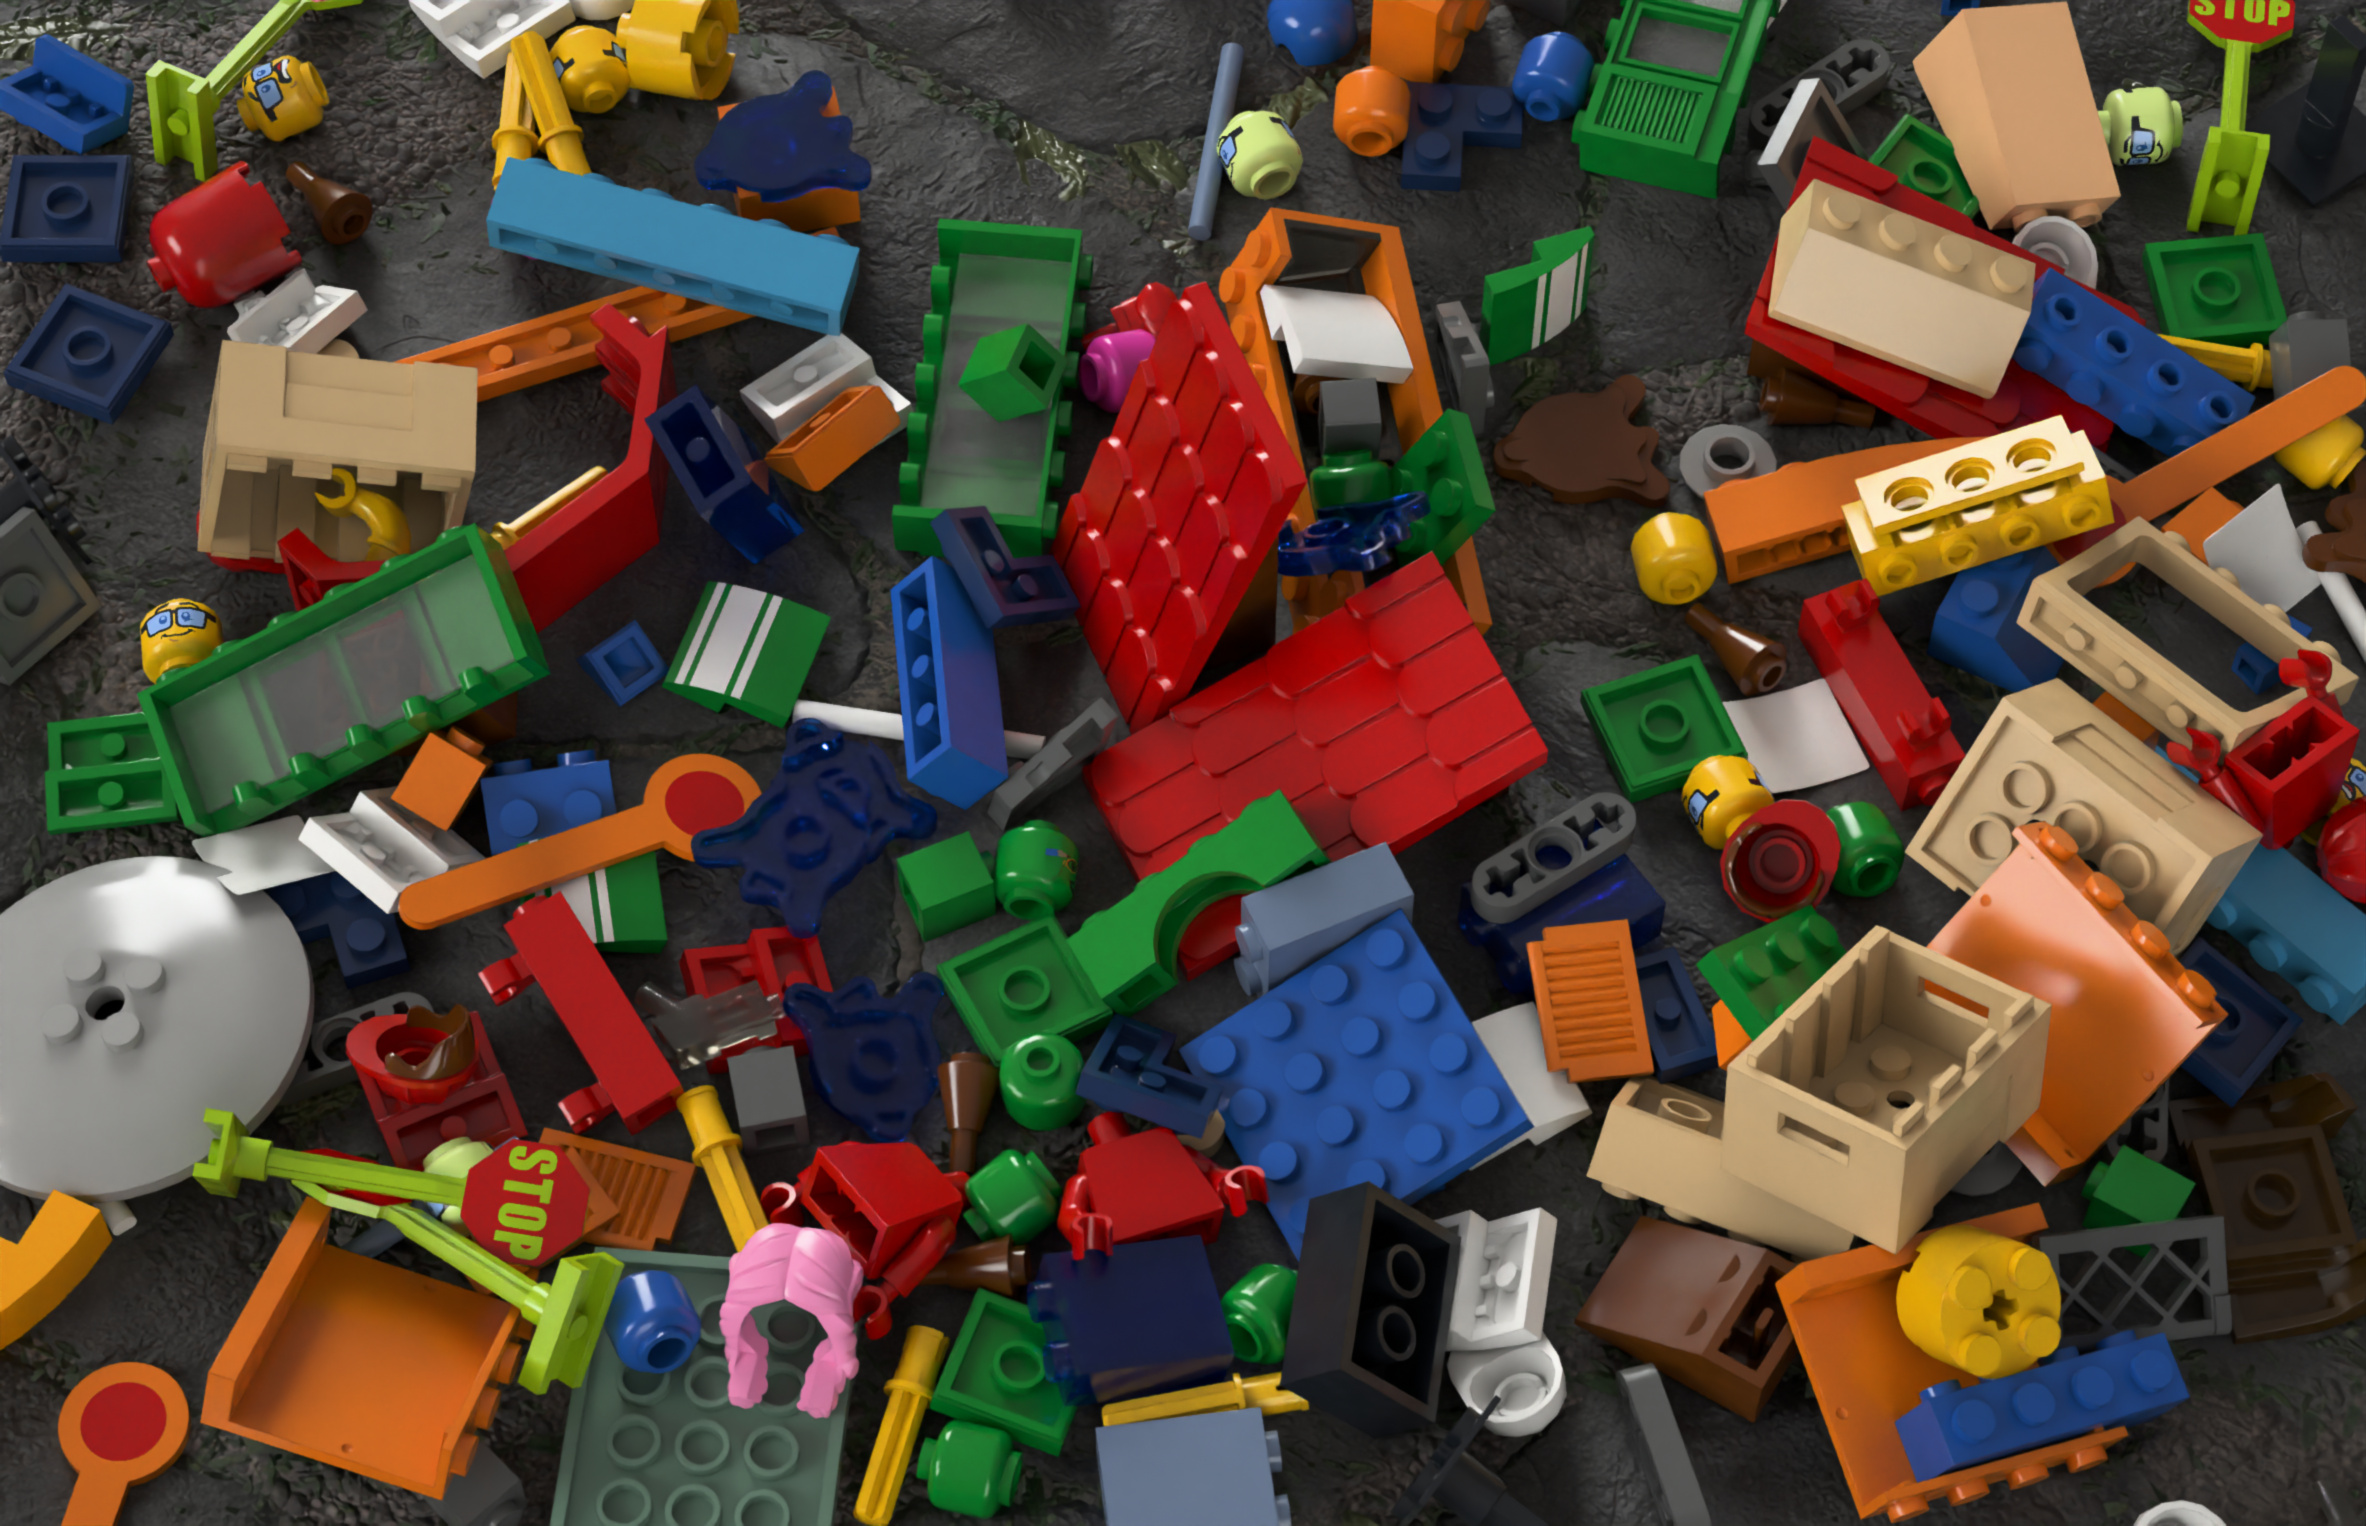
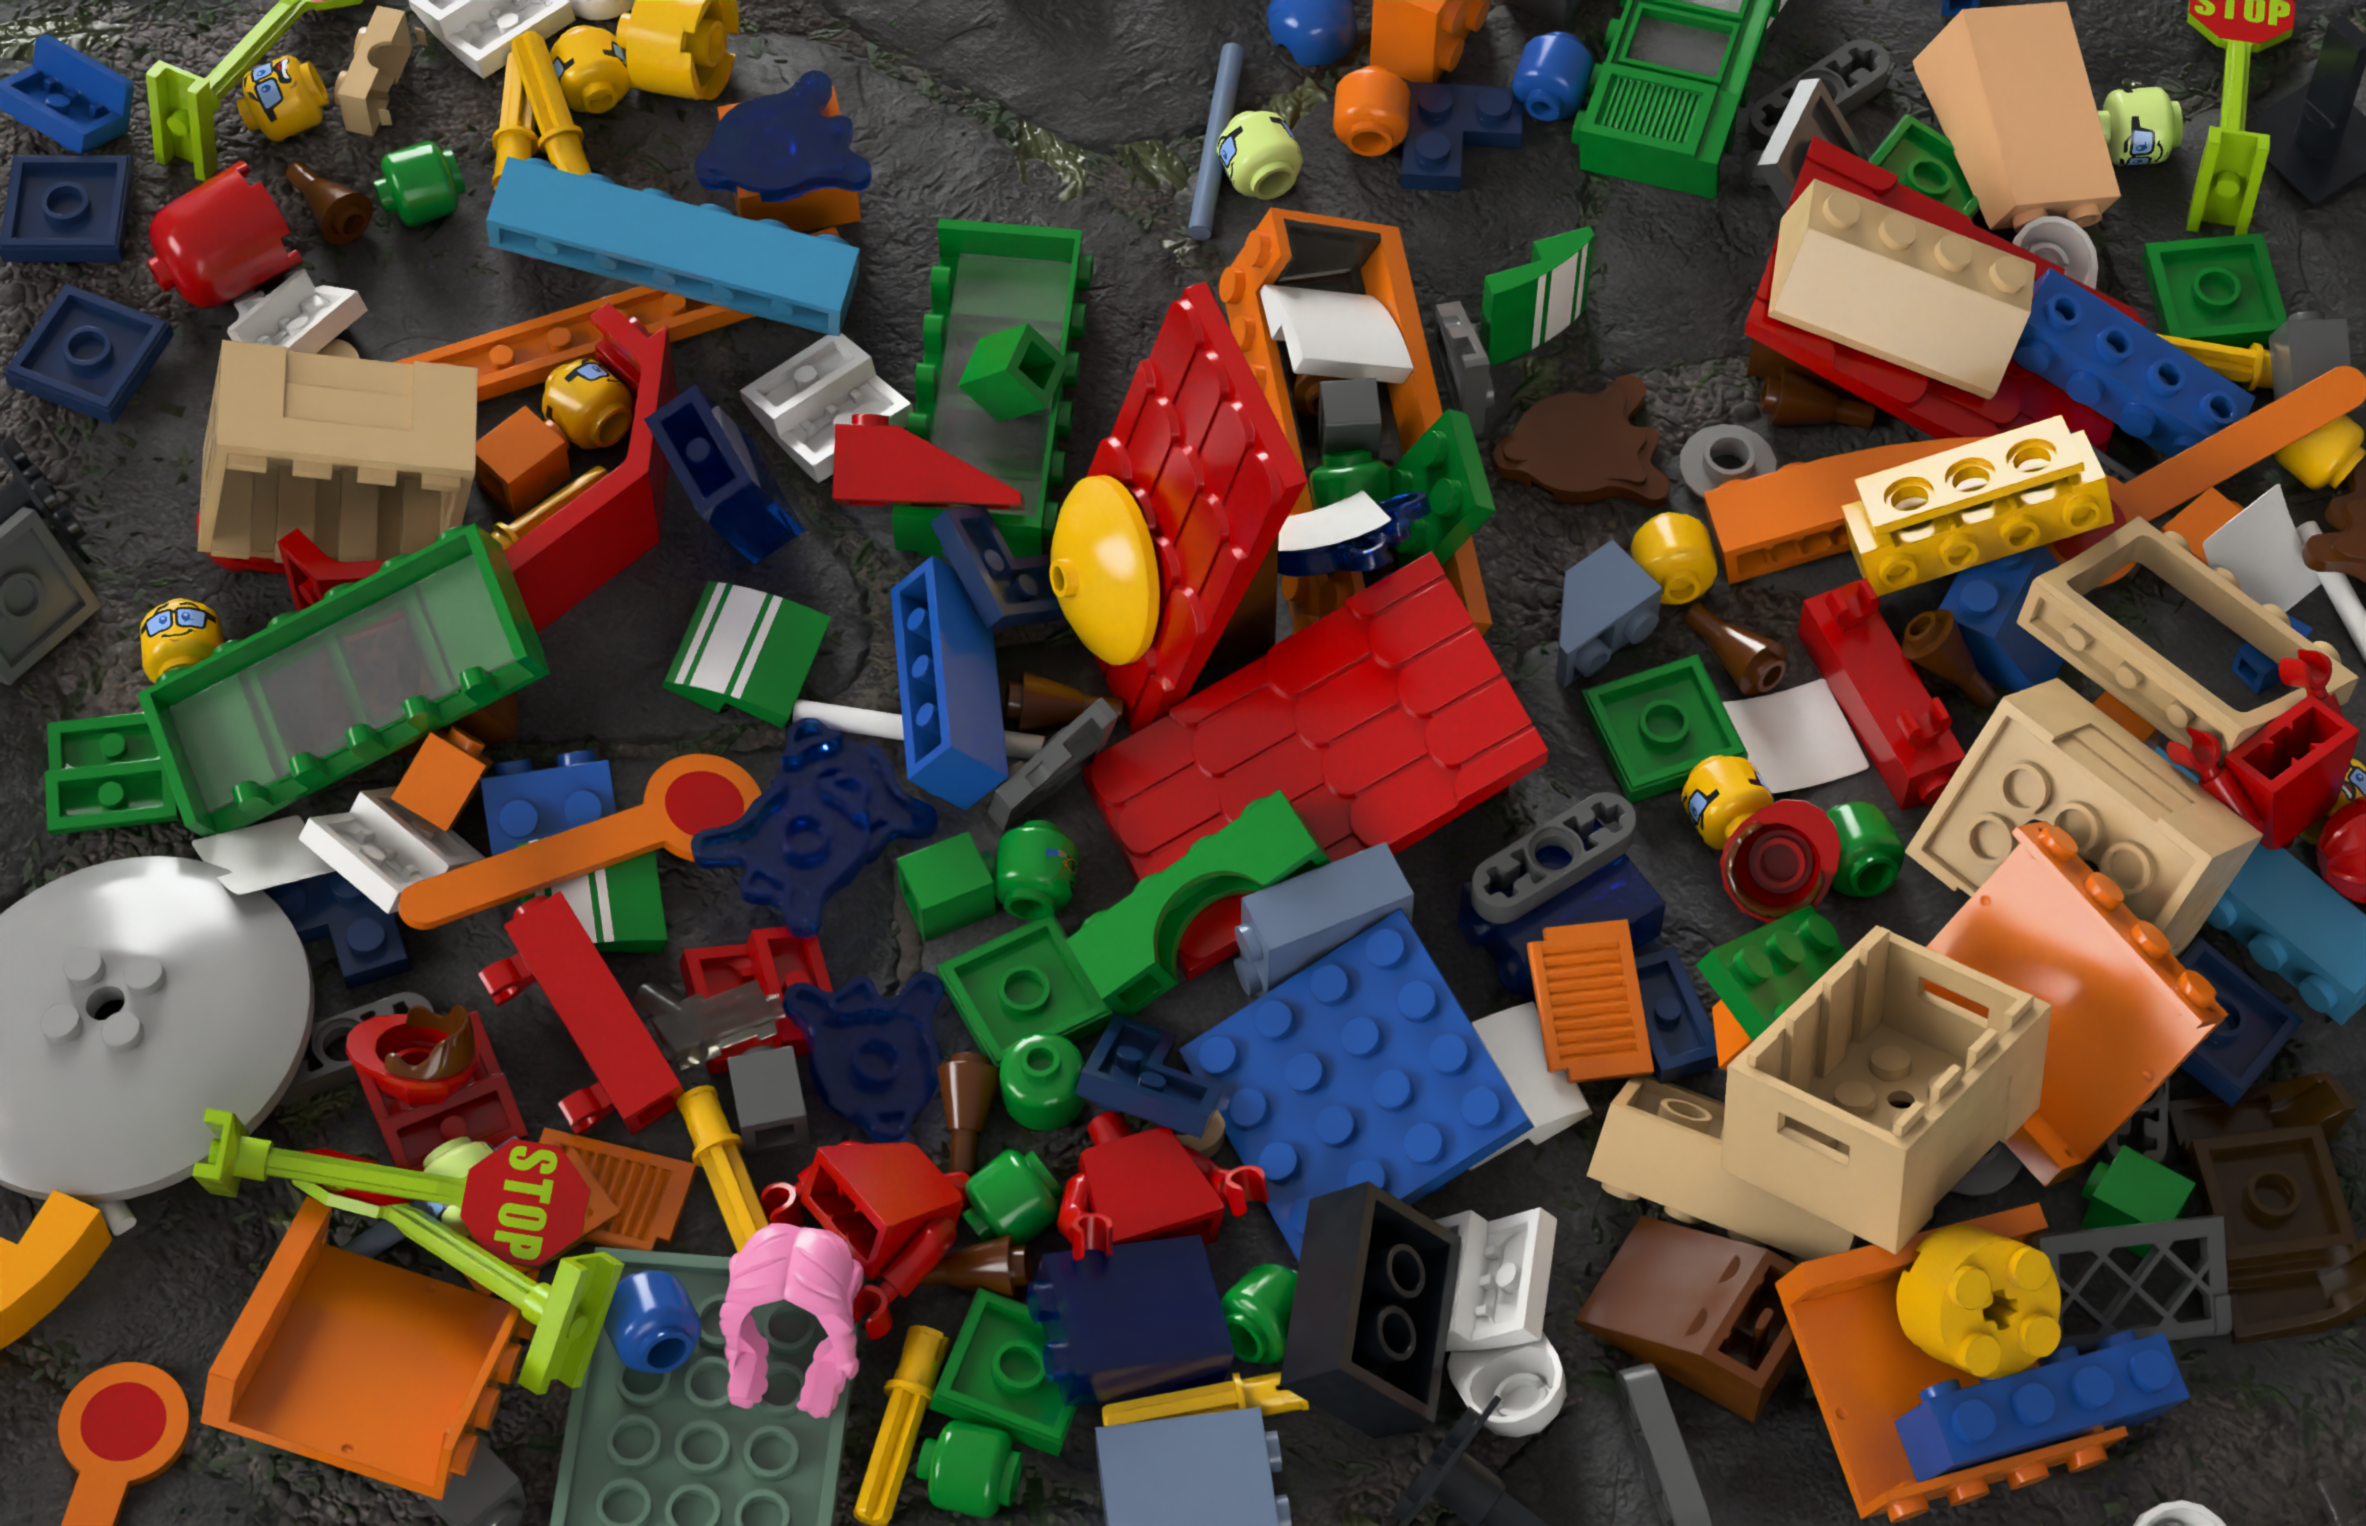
(377, 64): none -> tan piece
(386, 520): yellow piece -> none
(419, 183): none -> green head
(522, 461): none -> orange brick
(588, 404): none -> yellow head
(624, 664): blue slope -> none
(834, 437): orange slope -> none
(892, 466): none -> red slope
(1044, 703): none -> reddish brown cone
(1106, 570): none -> yellow dish
(1111, 365): dark pink head -> none
(1140, 312): red piece -> none
(1332, 523): none -> white sticker
(1602, 609): none -> sand blue slope
(1939, 646): none -> reddish brown cone

